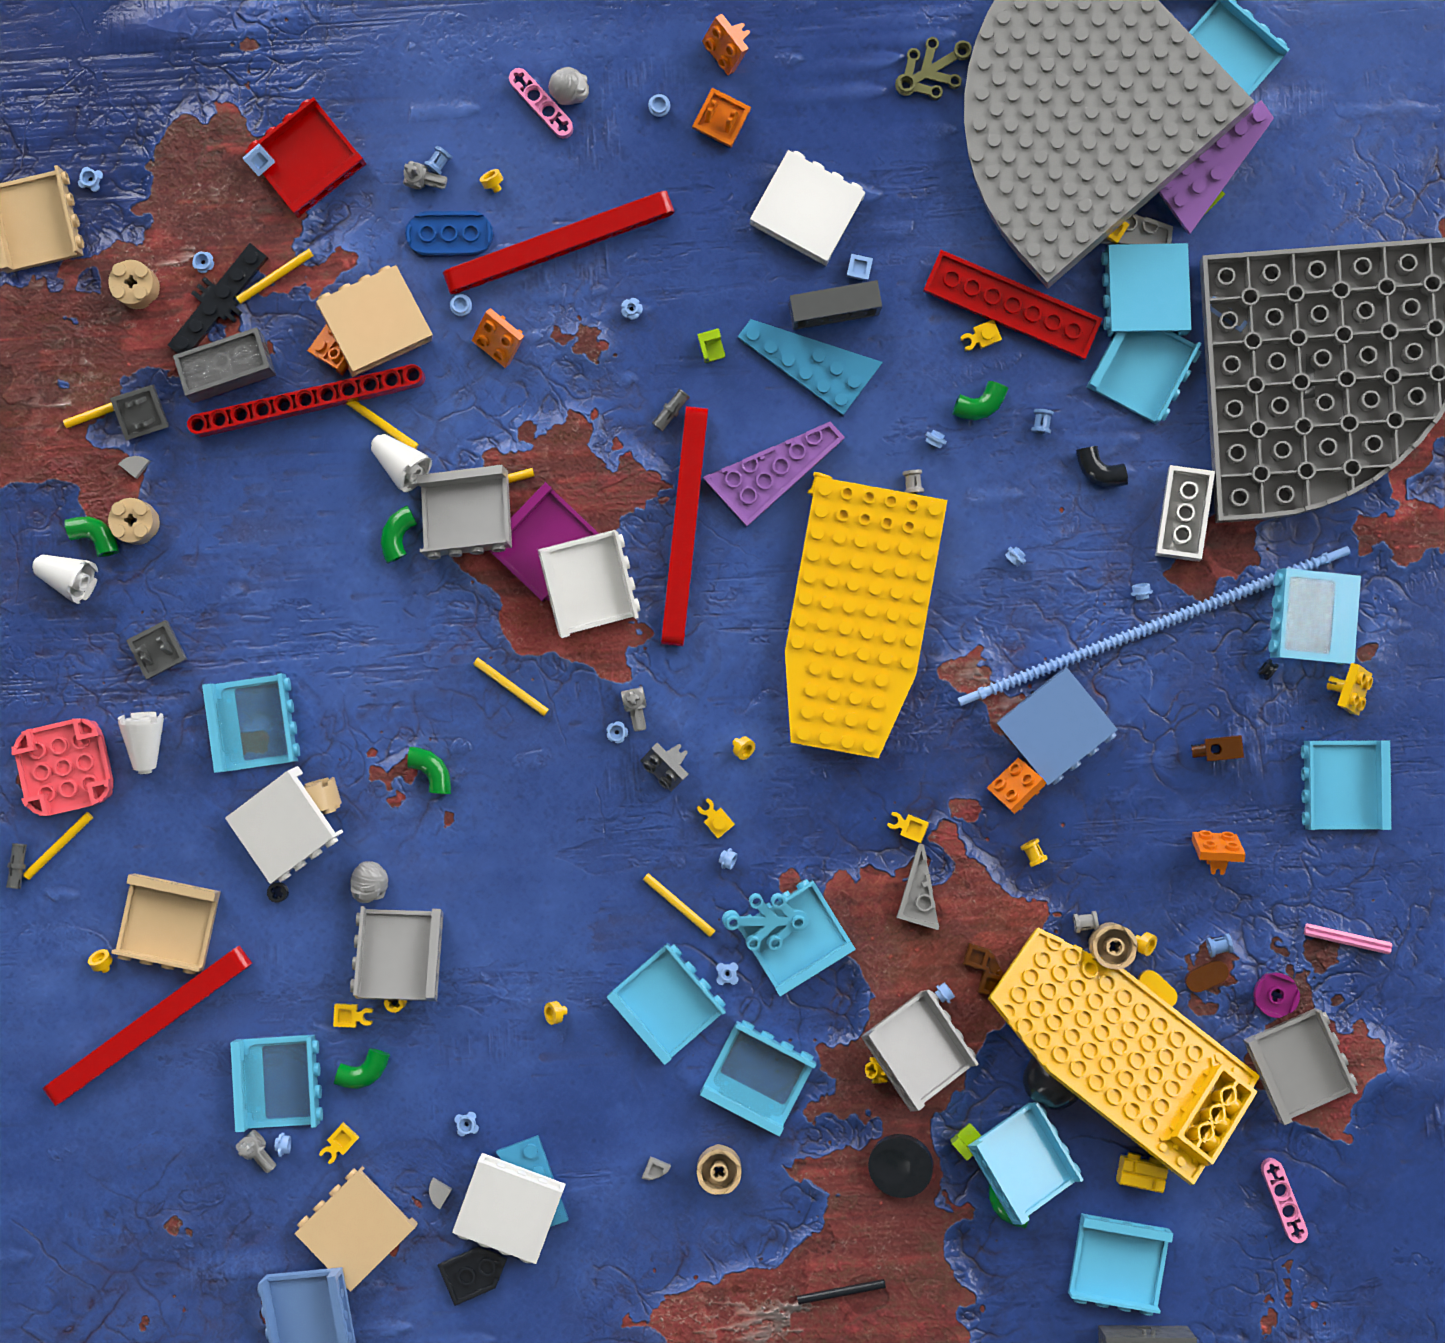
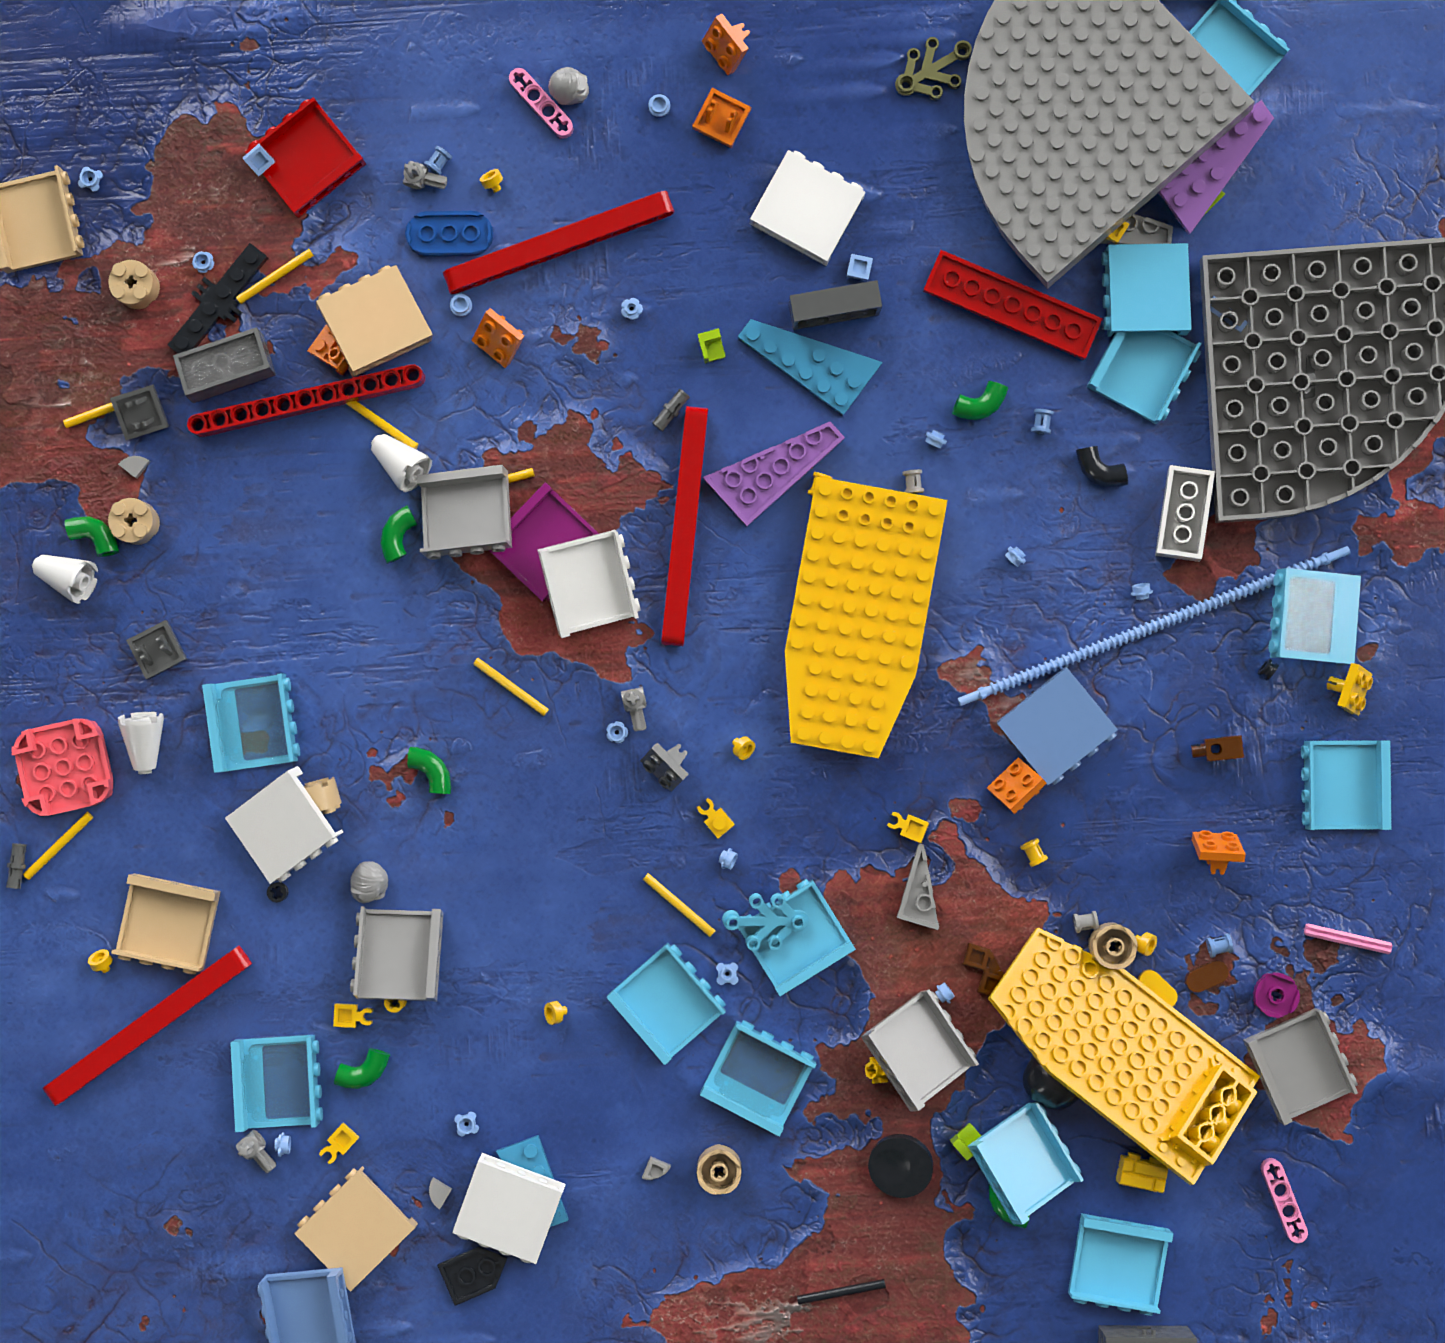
(984, 335): yellow plate -> none

